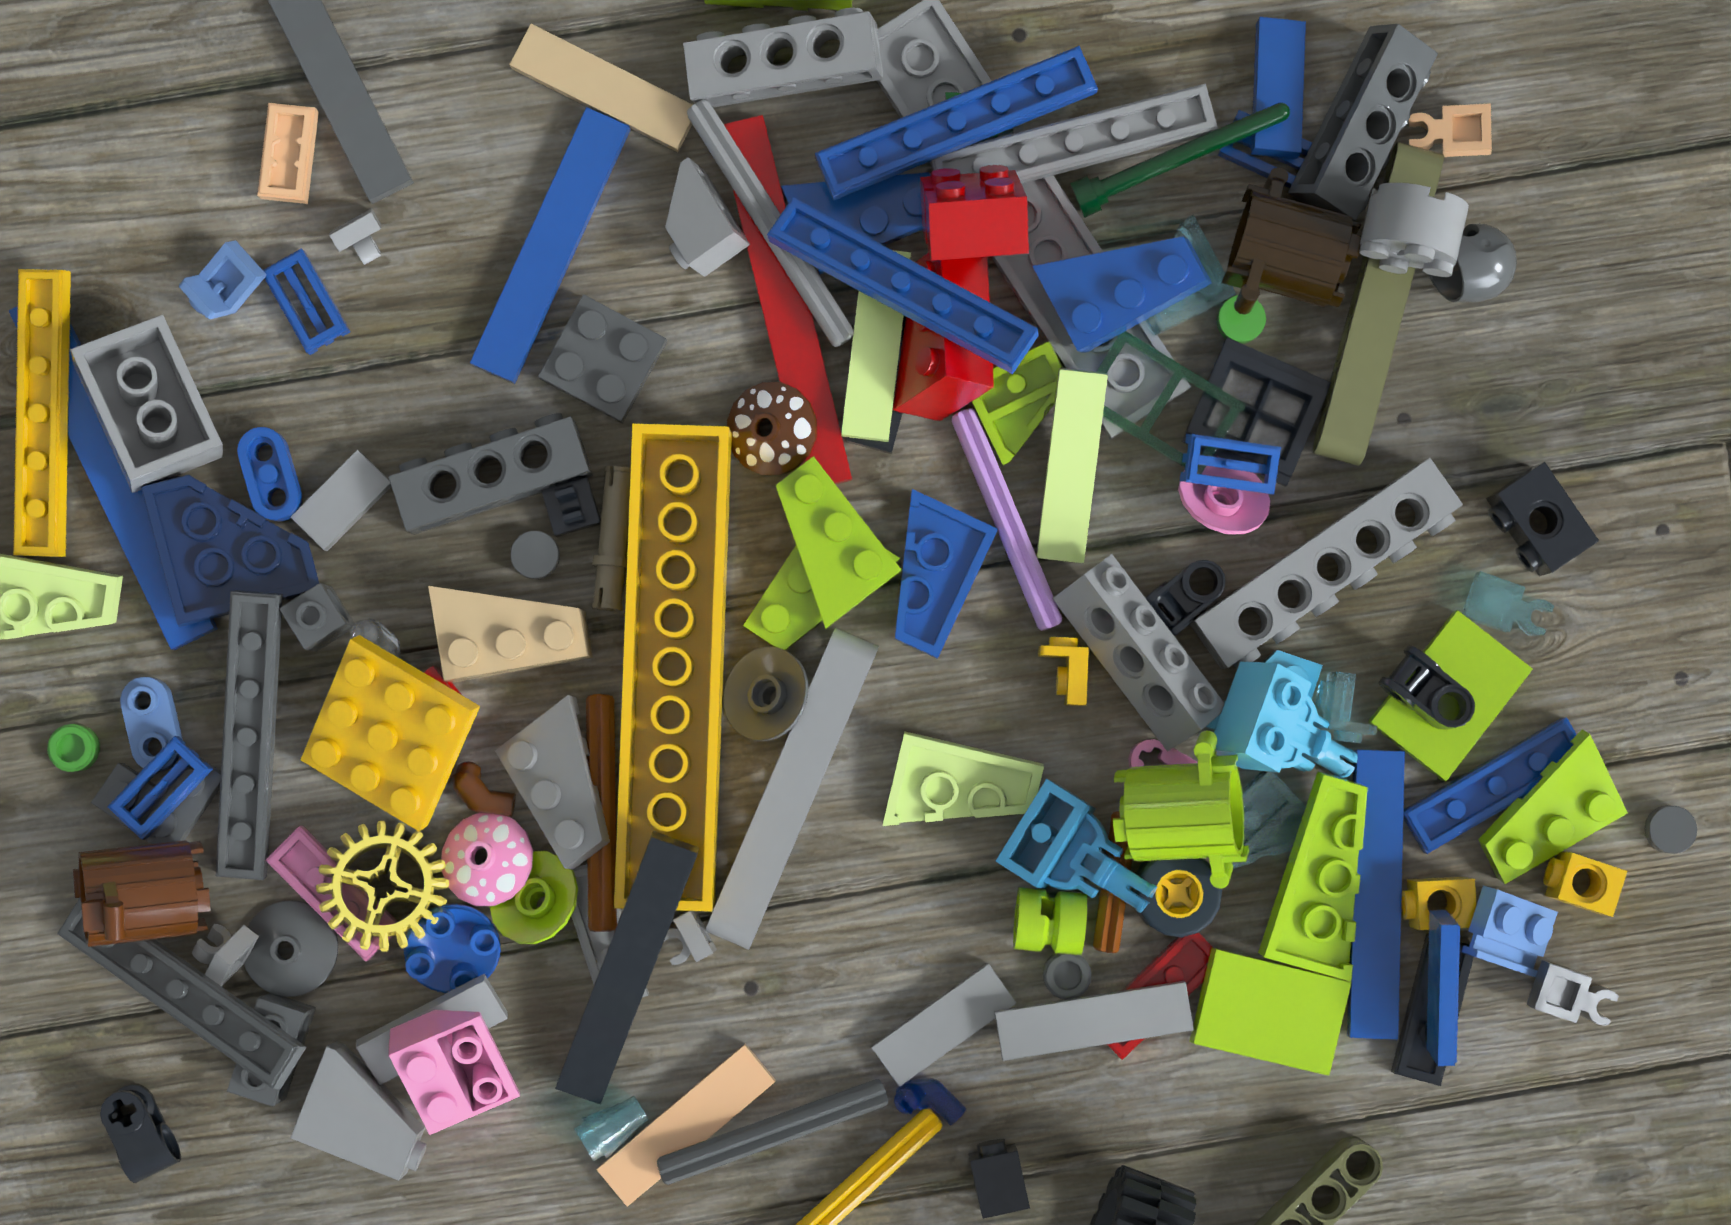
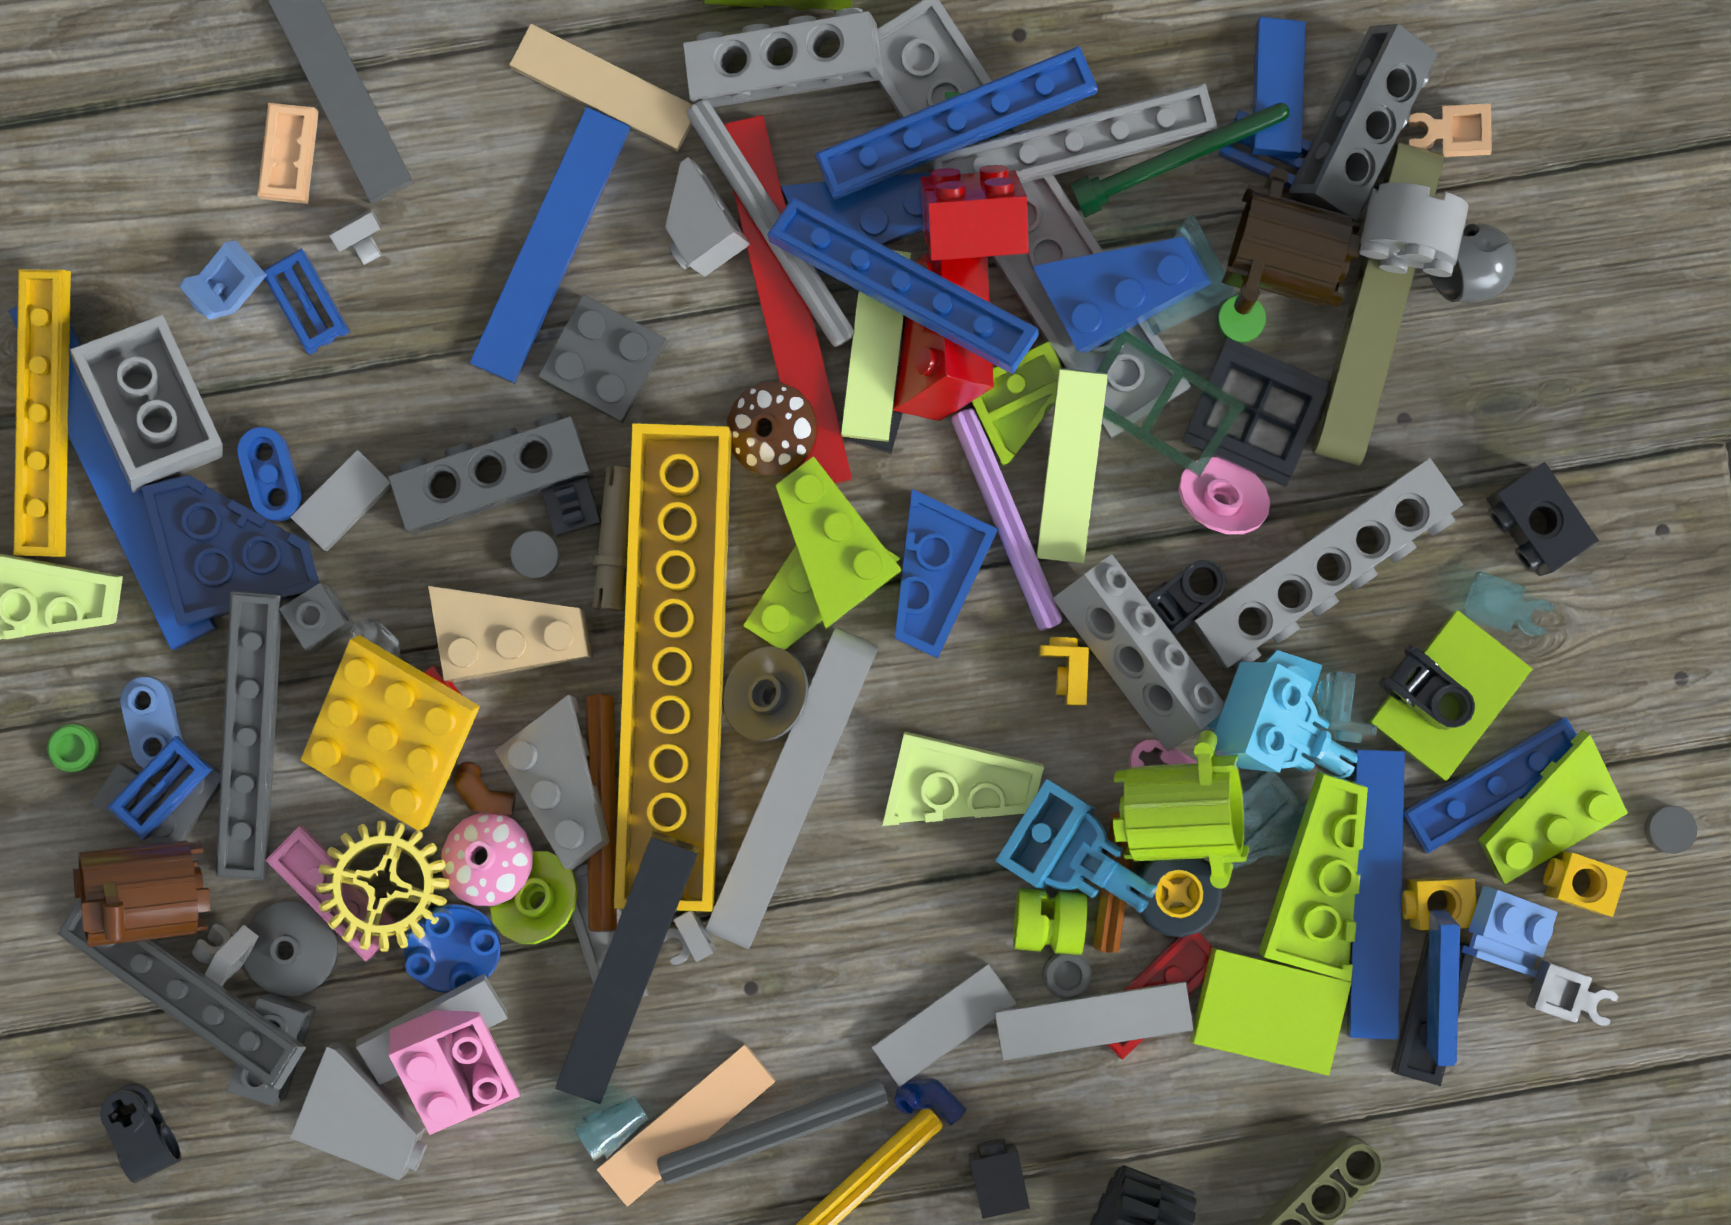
(1193, 459): blue tile -> none

